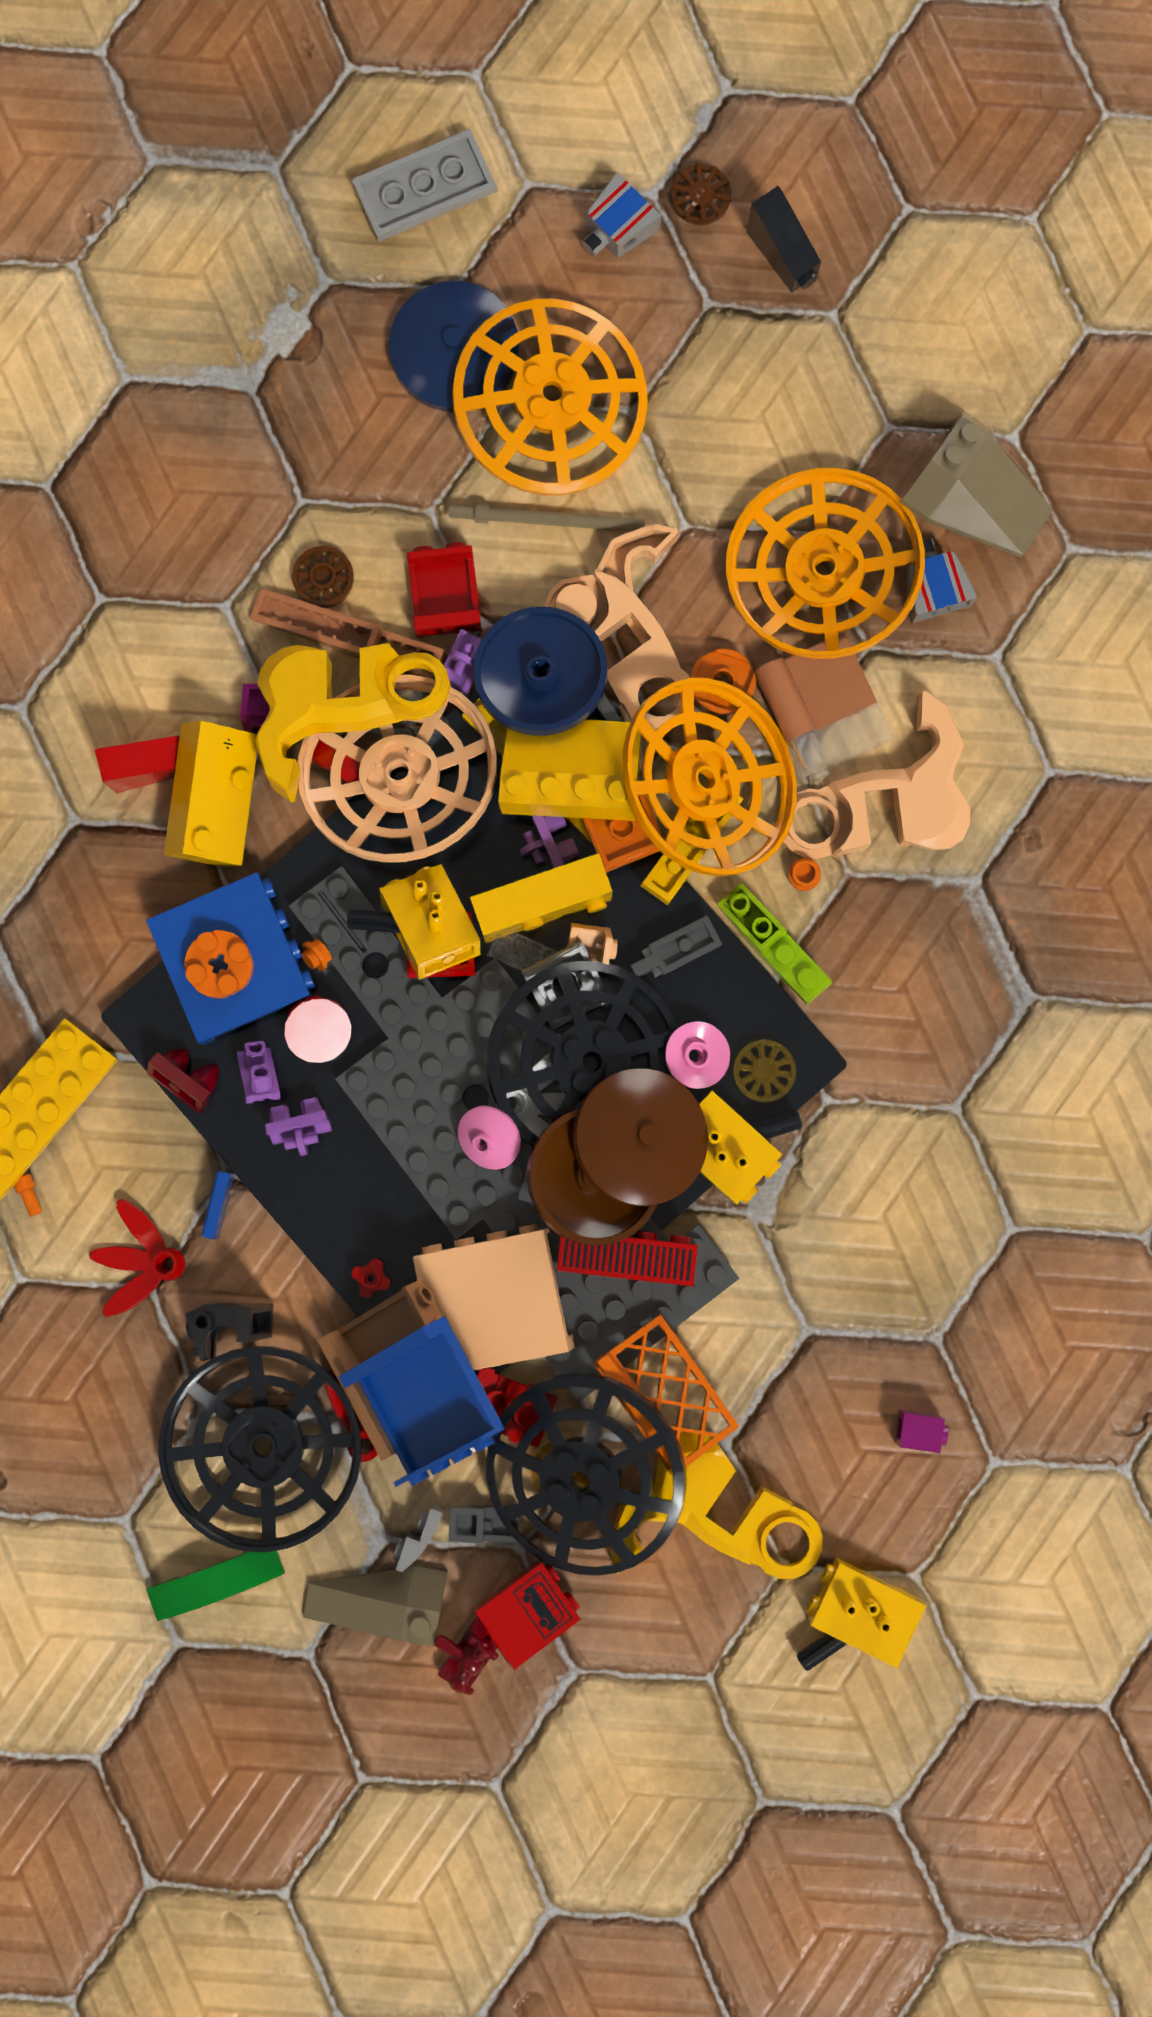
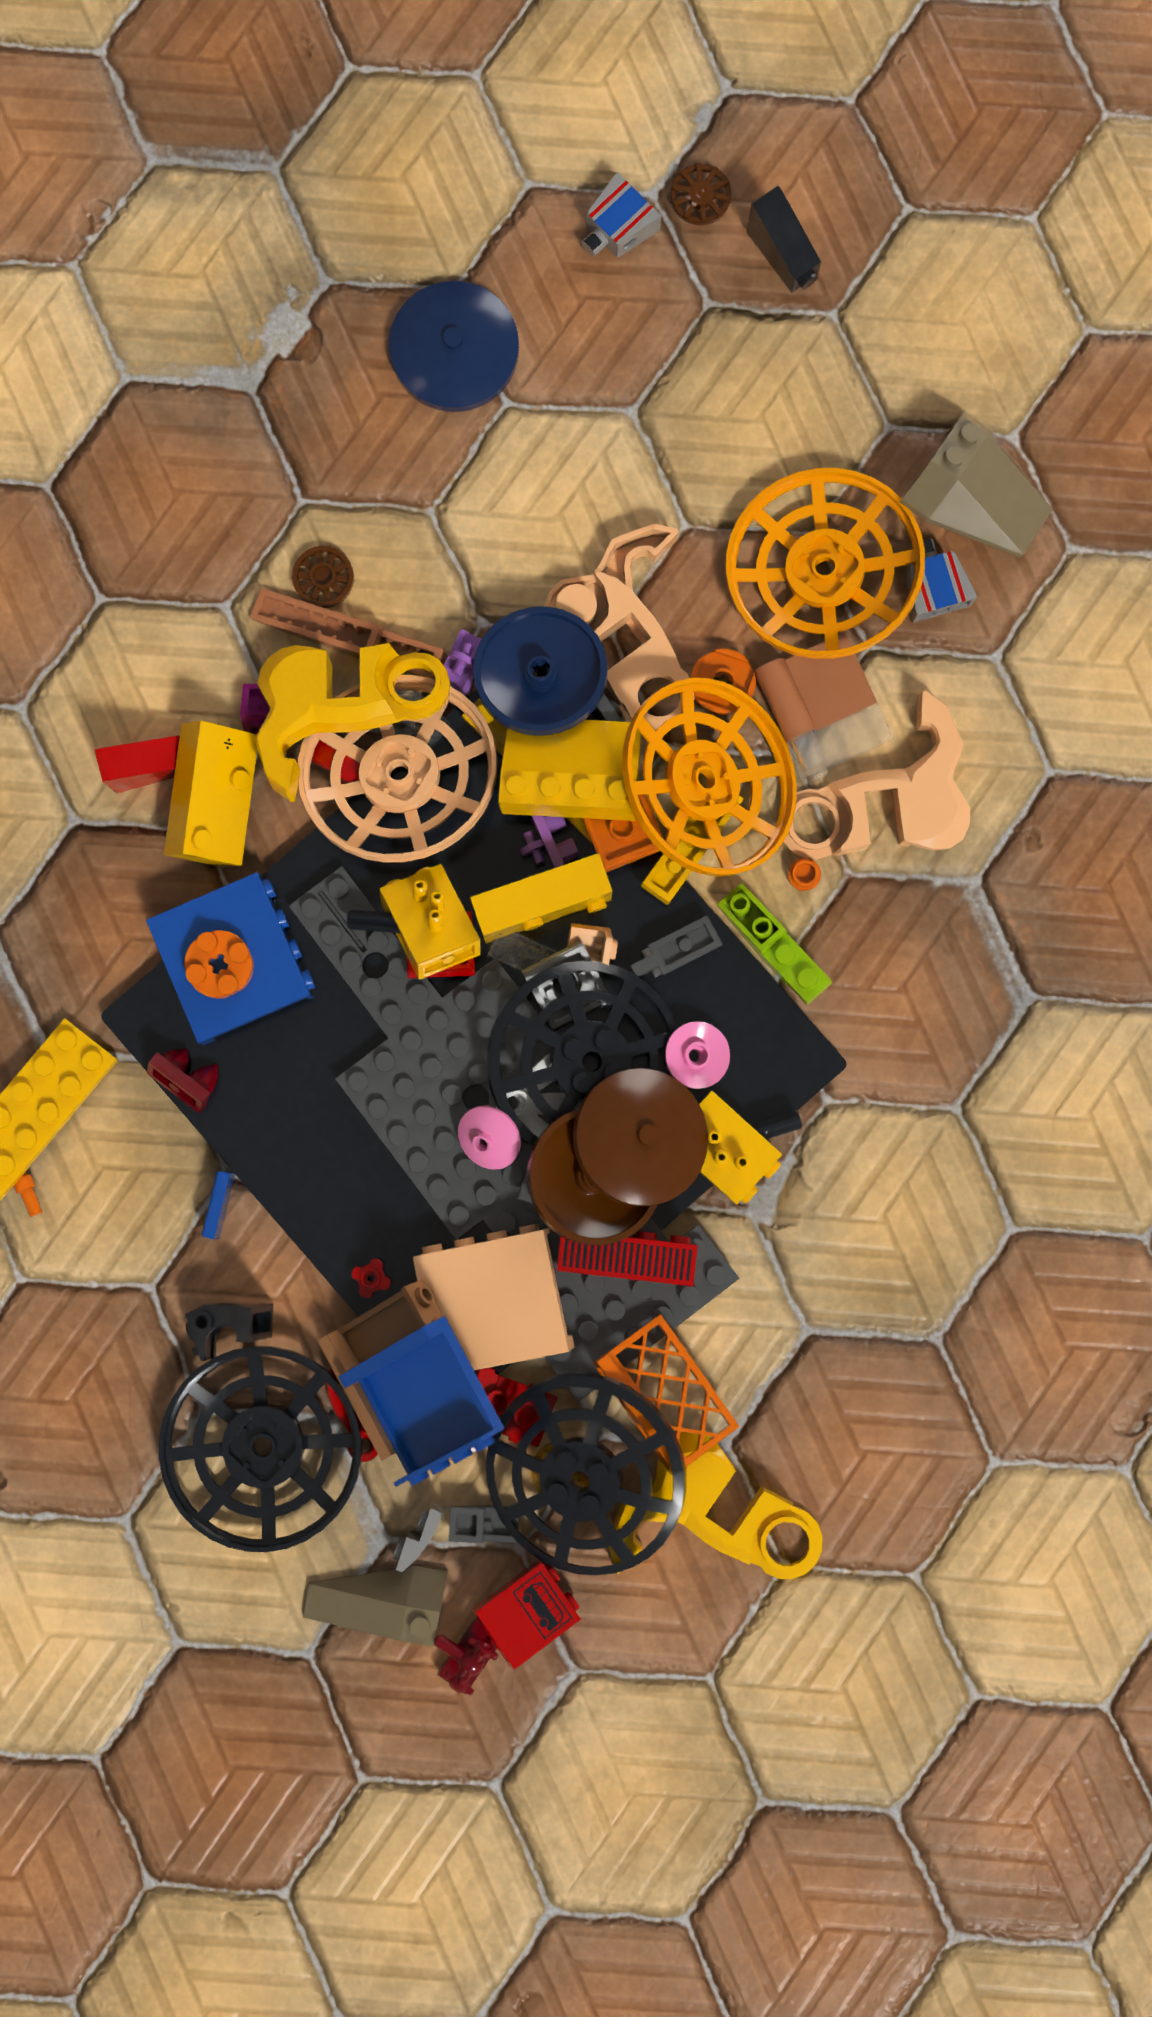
(152, 1261): red plant -> none
(213, 1583): green slope -> none
(257, 1072): medium lavender hips -> none
(298, 1130): medium lavender hips -> none
(316, 954): orange plate -> none
(317, 1029): tile -> none
(424, 185): light grey plate -> none
(444, 590): red panel -> none
(483, 513): dark tan bar -> none
(547, 415): light orange dish -> none
(764, 1070): clear yellow wheel -> none
(861, 1613): yellow piece -> none
(921, 1431): magenta brick -> none

